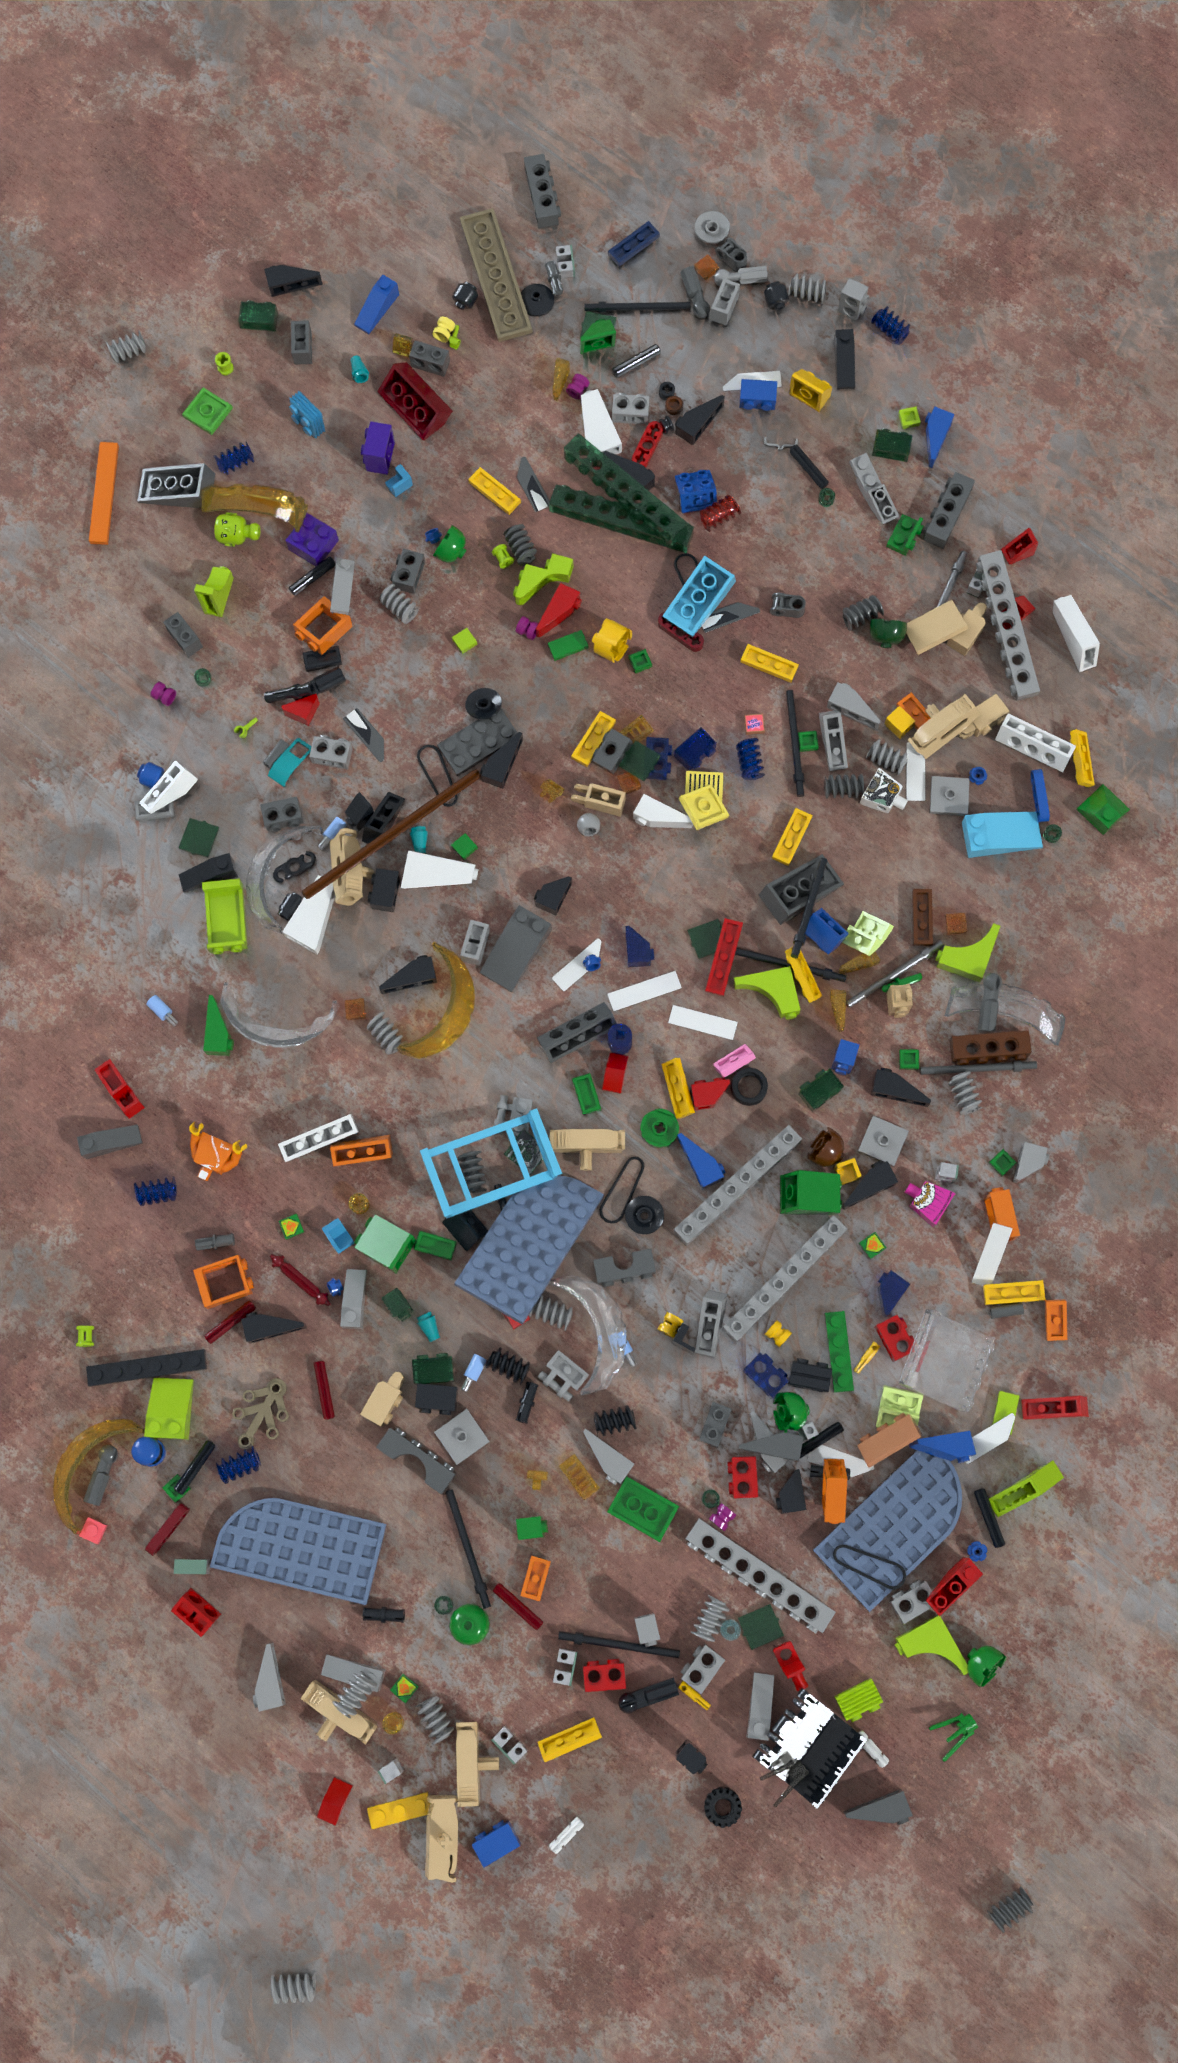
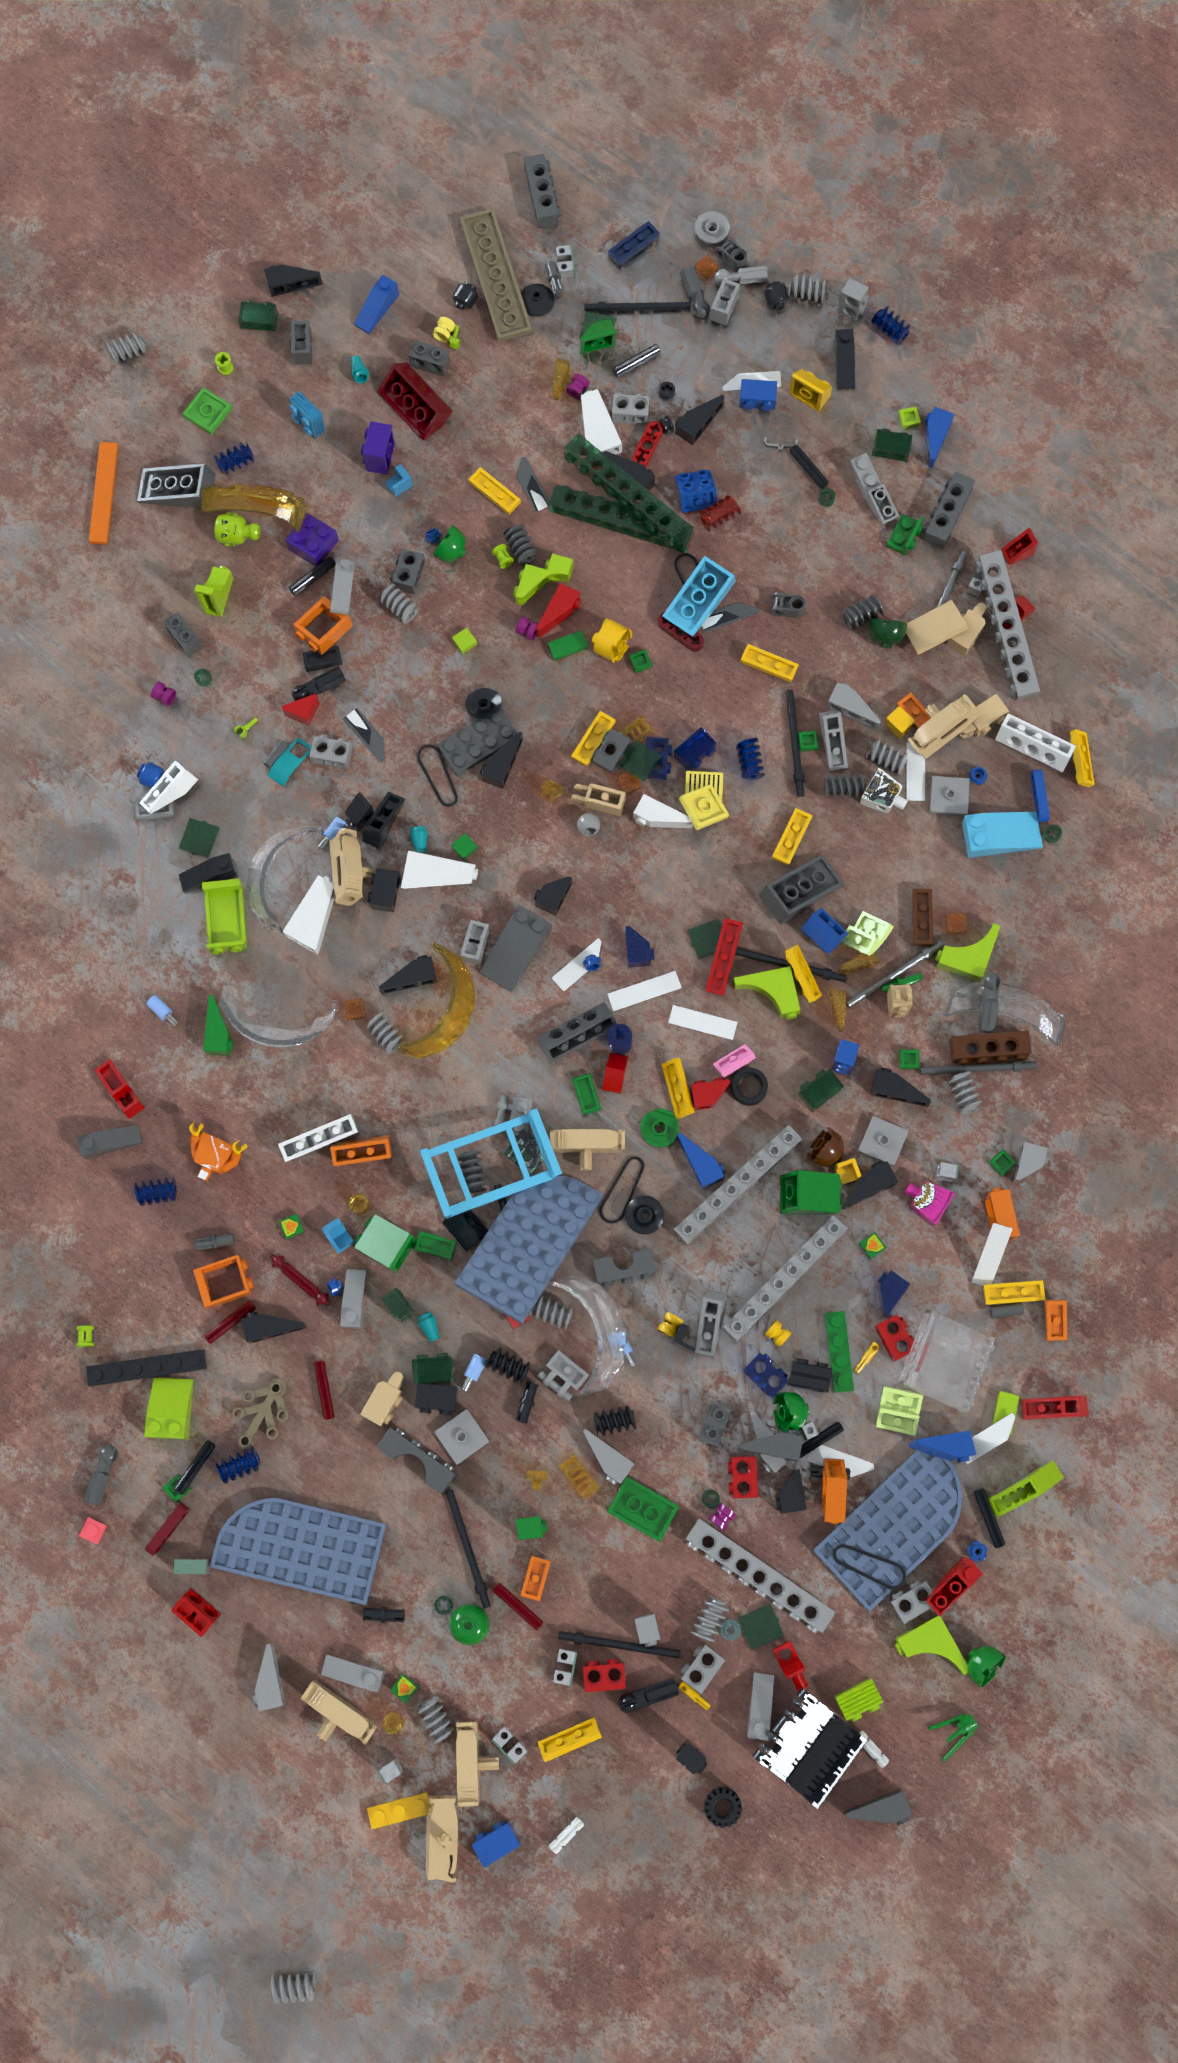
(75, 1454): clear yellow windscreen -> none
(146, 1451): blue helmet -> none
(282, 808): dark grey brick -> none
(288, 873): black piece -> none
(289, 905): black brick -> none
(295, 691): black pin -> none
(334, 1801): red slope -> none
(354, 1694): light grey piece -> none
(390, 834): reddish brown axle -> none
(402, 344): clear yellow tile -> none
(673, 405): reddish brown tile -> none
(754, 724): tile -> none
(796, 1772): clear smoke plant -> none
(799, 938): black bar -> none
(889, 1439): nougat slope -> none
(1011, 1910): dark grey piece -> none
(1076, 633): white slope -> none
(1103, 809): green slope -> none

